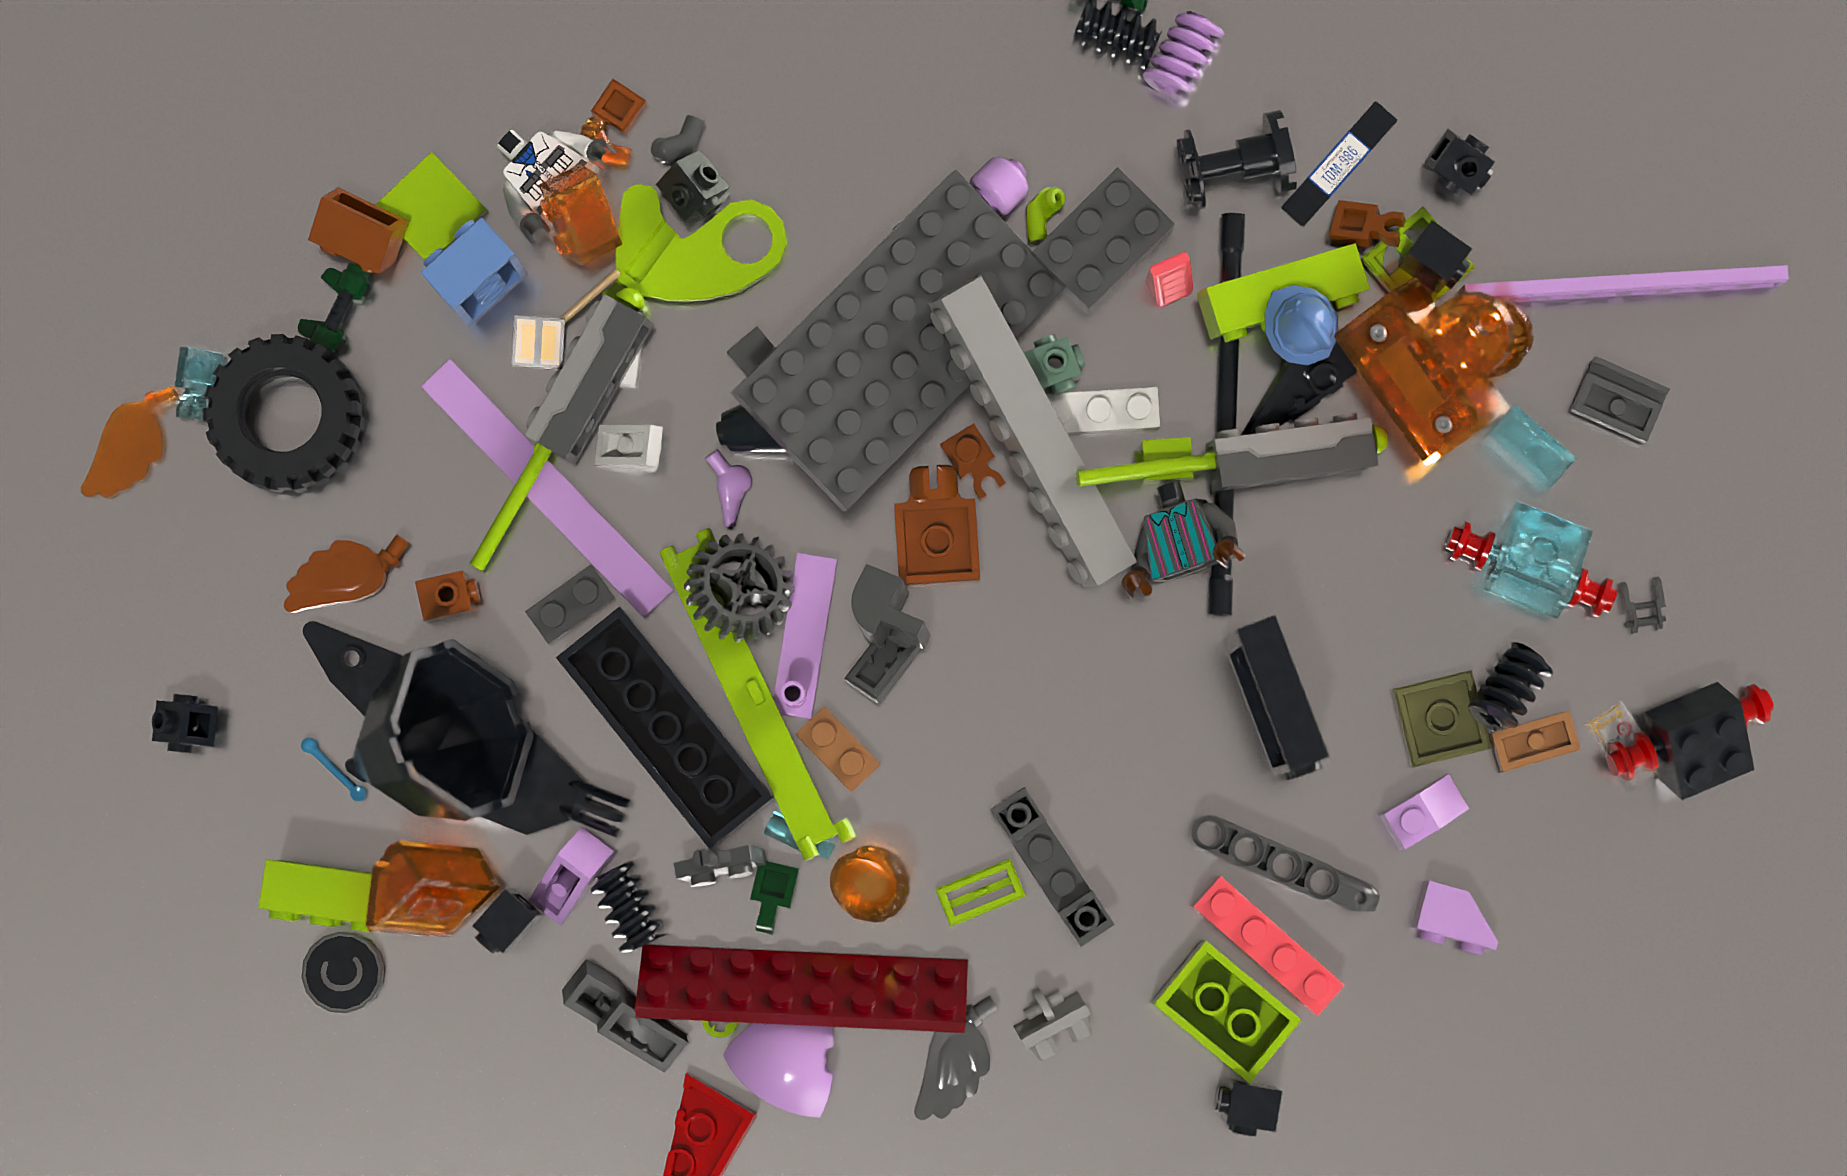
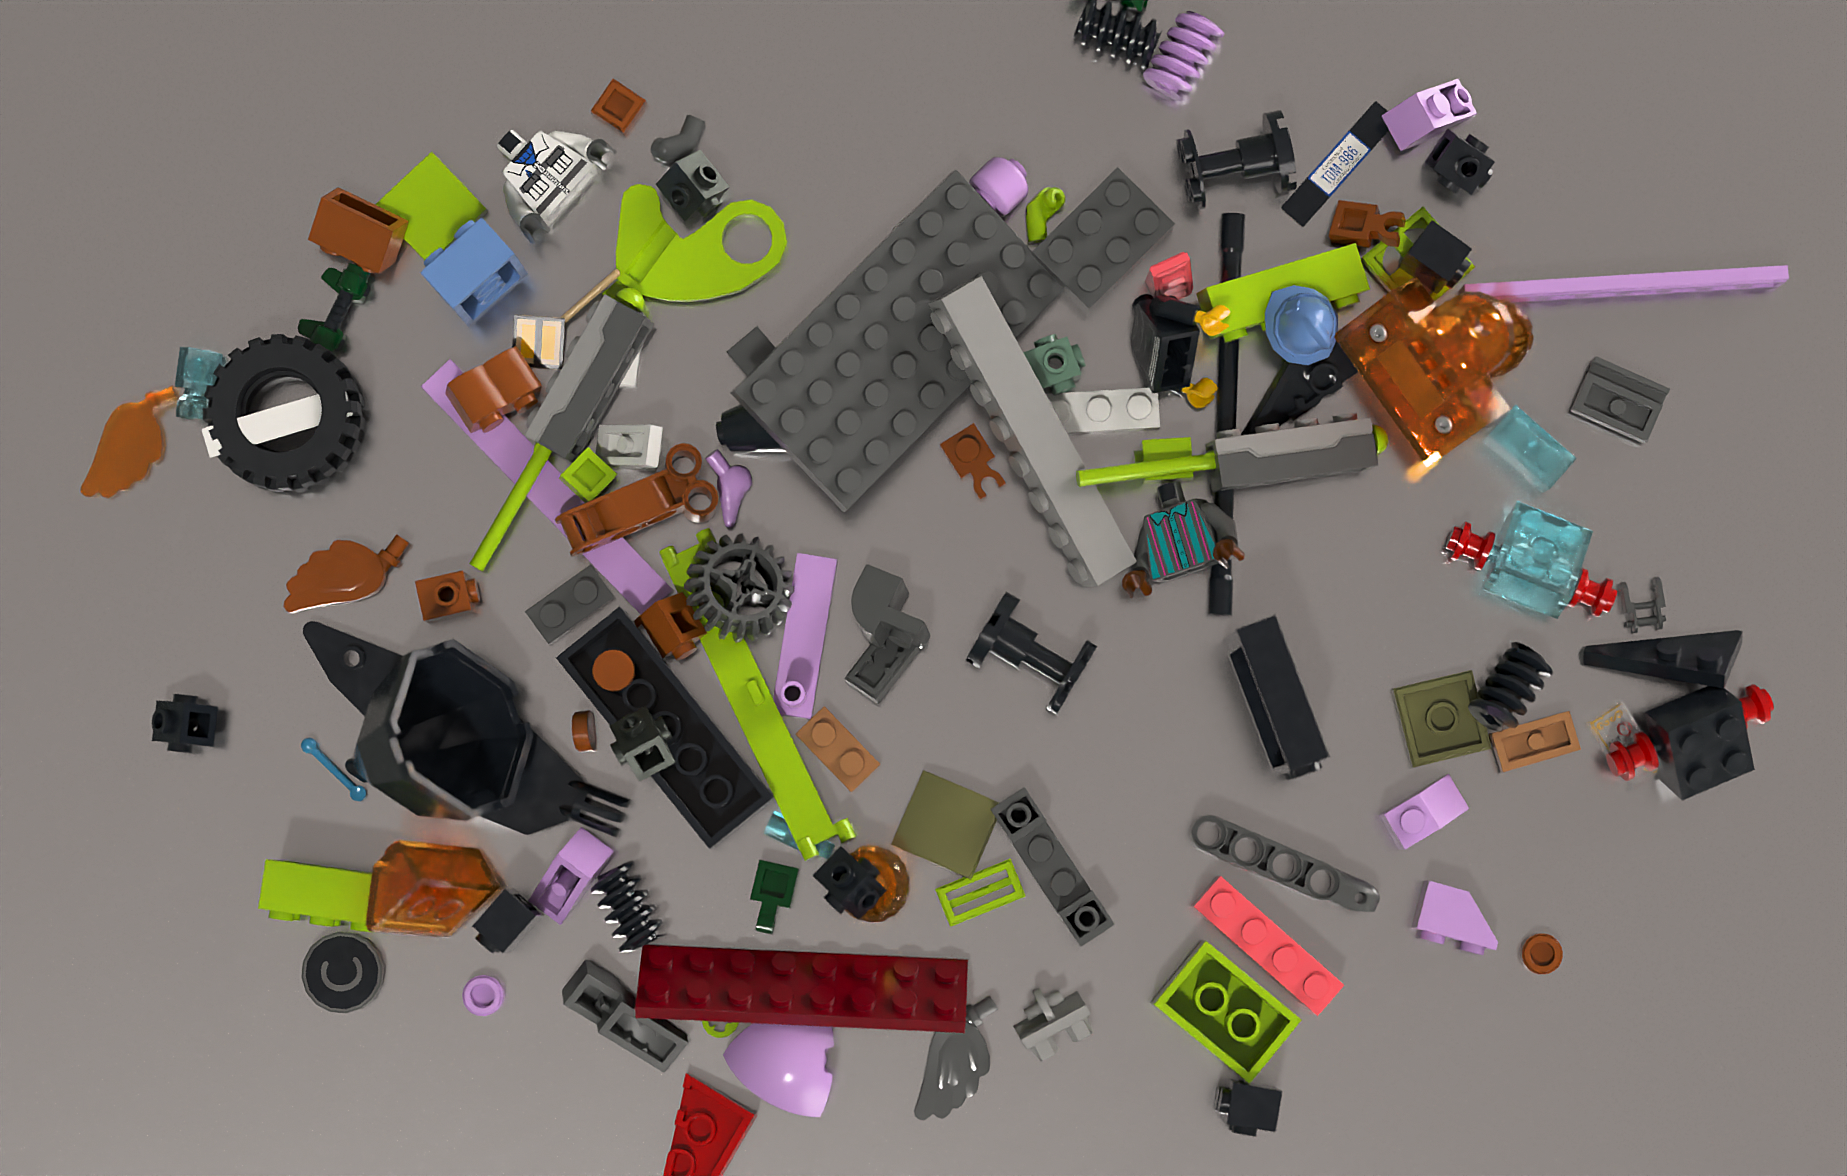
(274, 422): none -> white sticker
(483, 995): none -> lavender tile
(494, 390): none -> dark orange brick
(579, 215): clear orange brick -> none
(584, 731): none -> dark orange tile
(588, 476): none -> lime plate
(595, 129): clear orange arm -> none
(613, 670): none -> dark orange tile
(639, 505): none -> dark orange piece
(642, 743): none -> pearl dark grey brick
(672, 626): none -> dark orange brick
(709, 863): dark grey plate -> none
(850, 883): none -> black brick
(936, 530): dark orange plate -> none
(946, 825): none -> olive slope
(1016, 644): none -> black piece
(1167, 341): none -> black torso
(1429, 114): none -> lavender slope
(1541, 953): none -> dark orange tile
(1689, 658): none -> black wing

